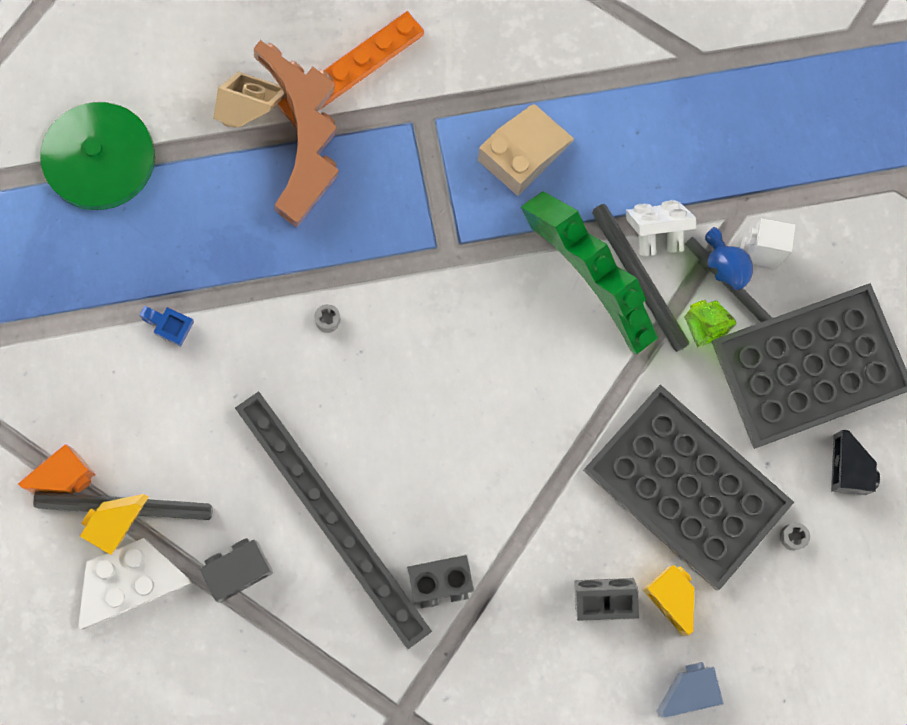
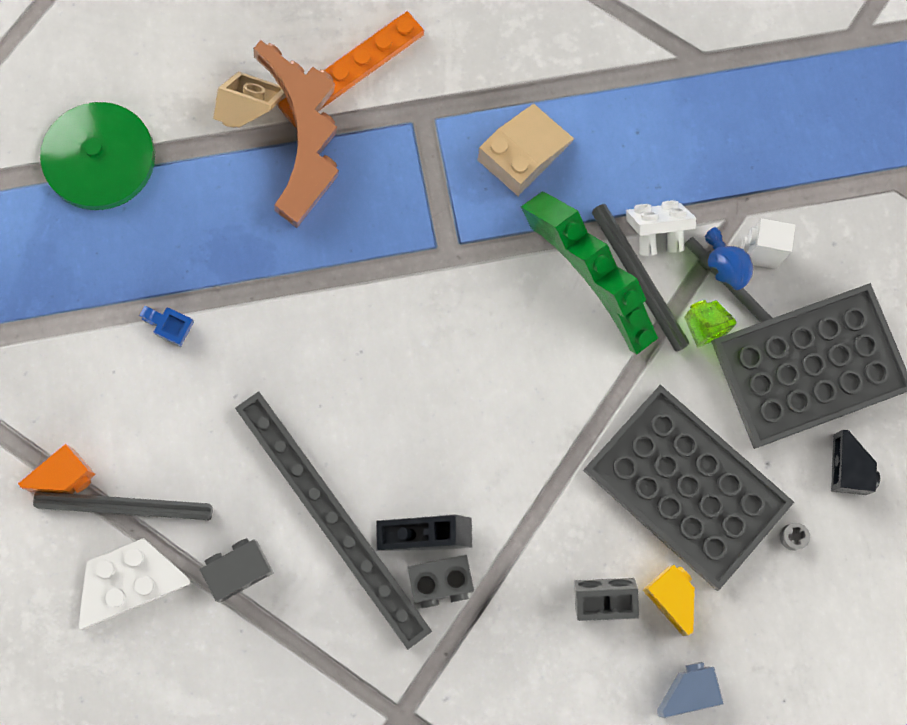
(111, 522): yellow slope -> none
(336, 319): light grey bush -> none
(424, 533): none -> black slope

